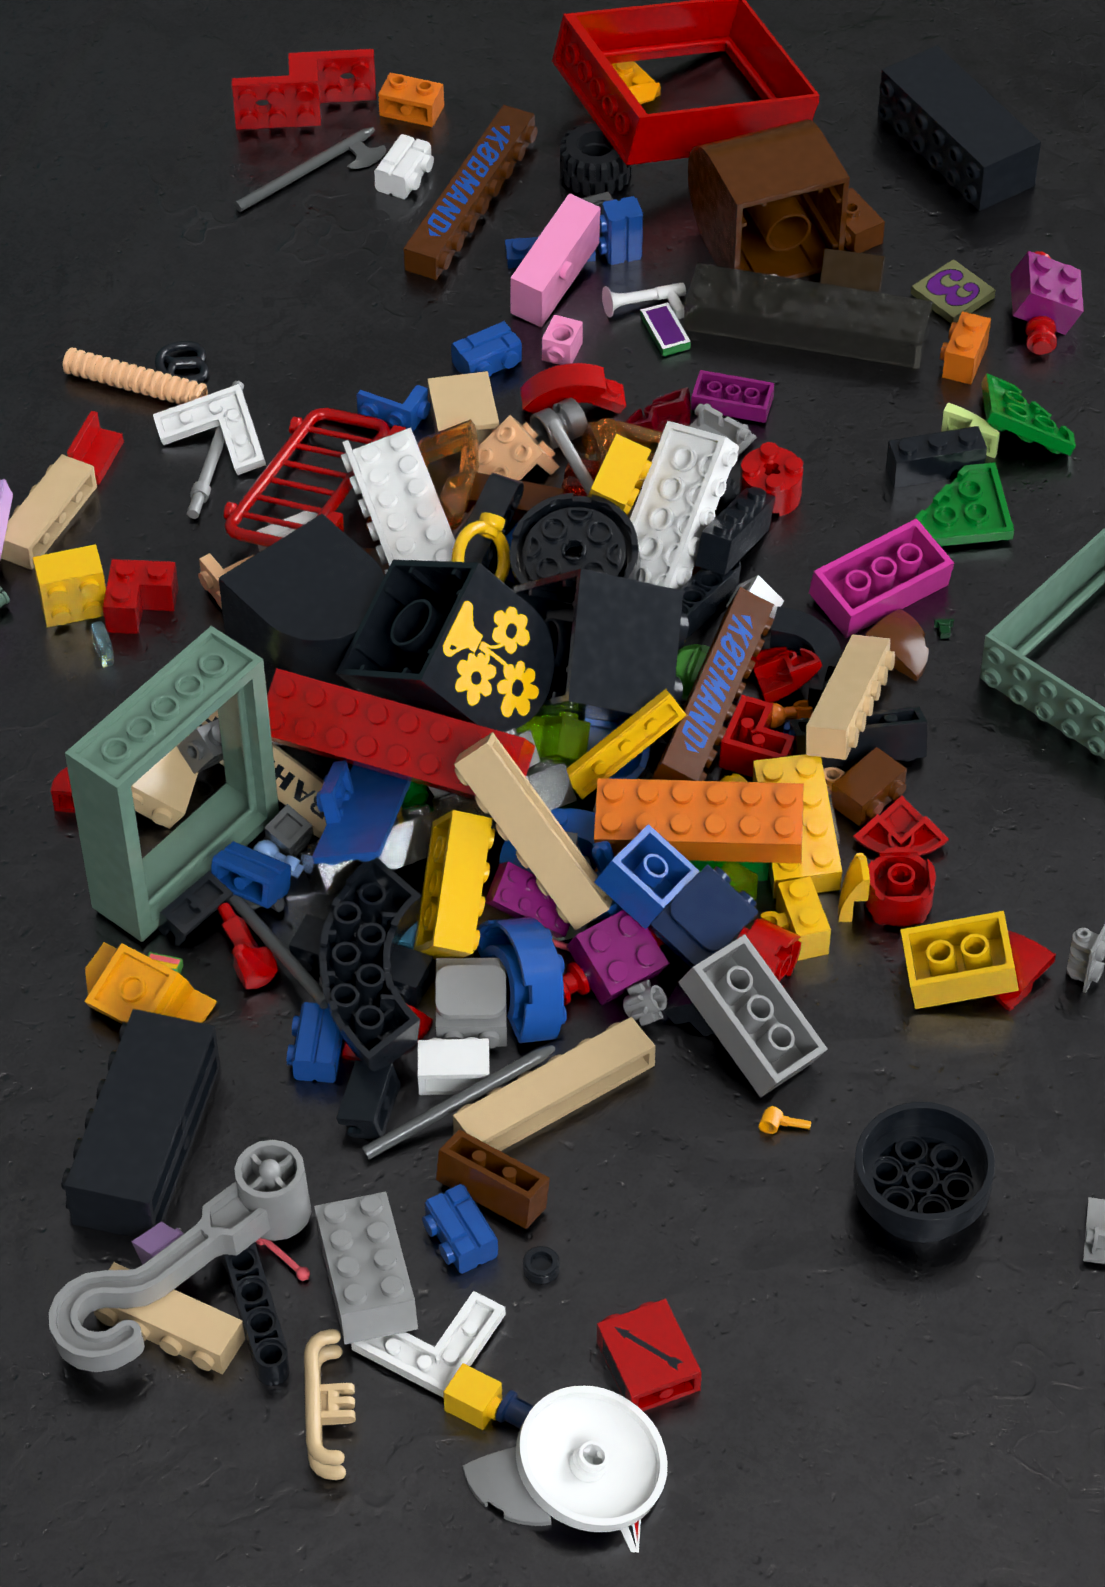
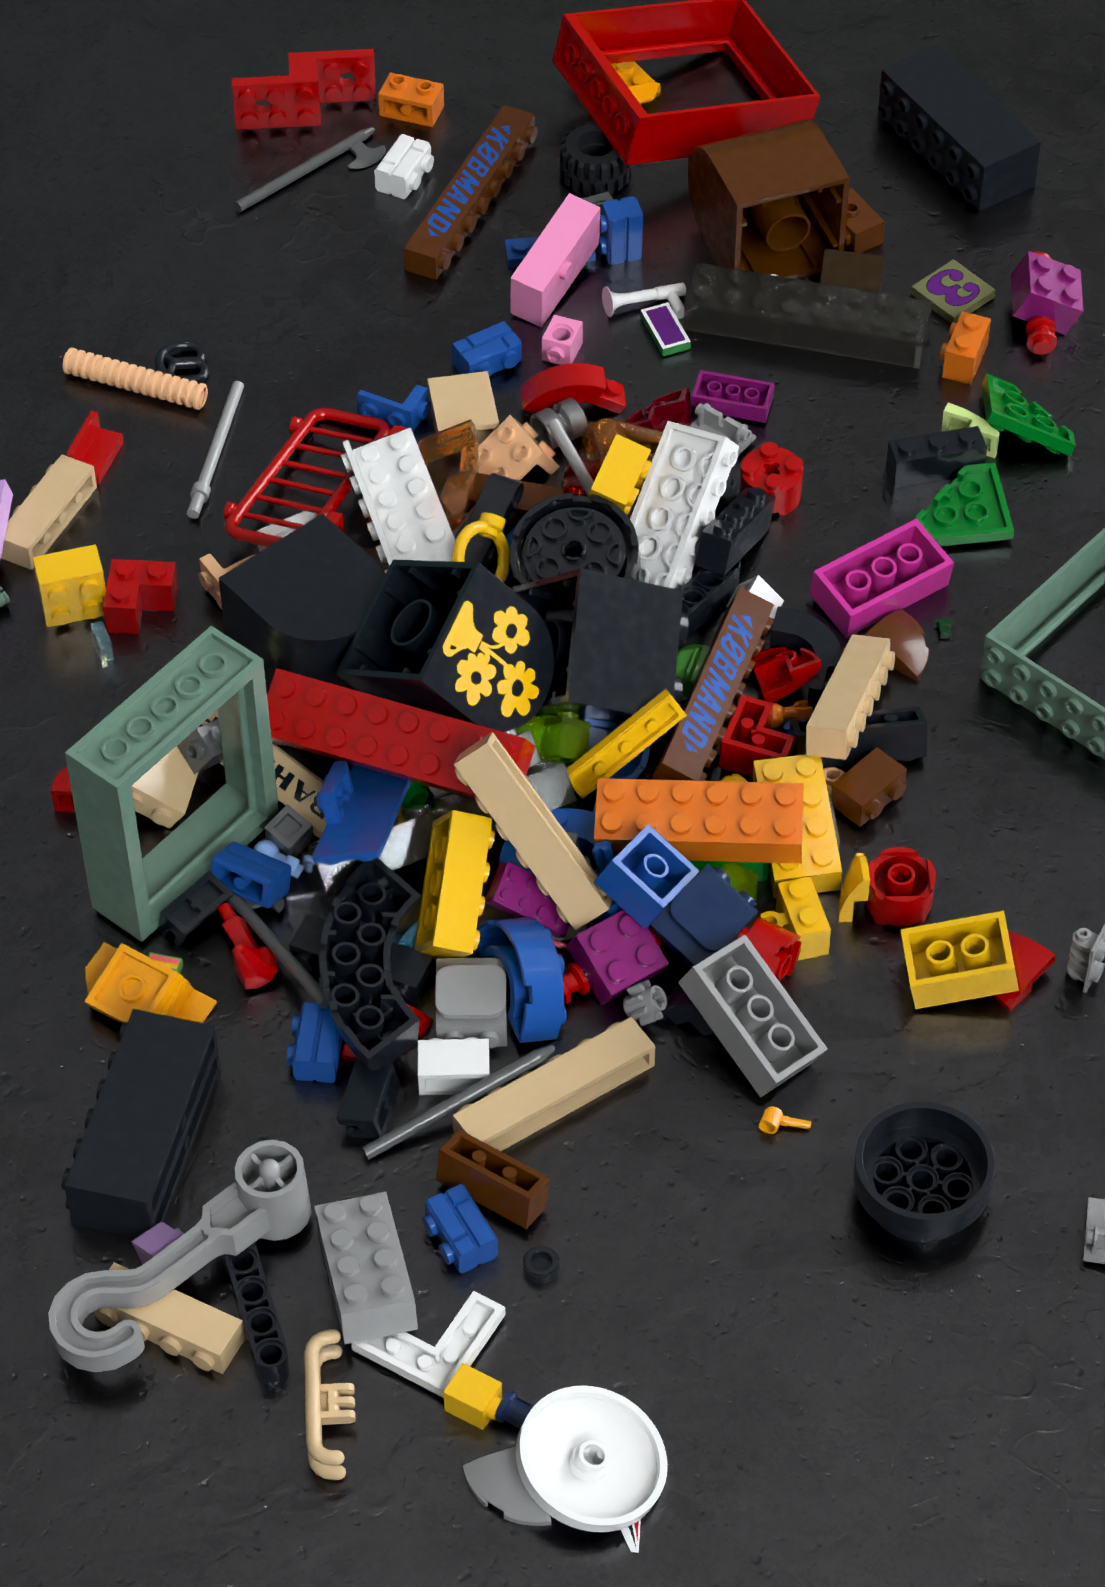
(216, 409): white plate -> none
(302, 1273): coral hinge -> none
(648, 1355): red brick -> none
(901, 827): red brick -> none

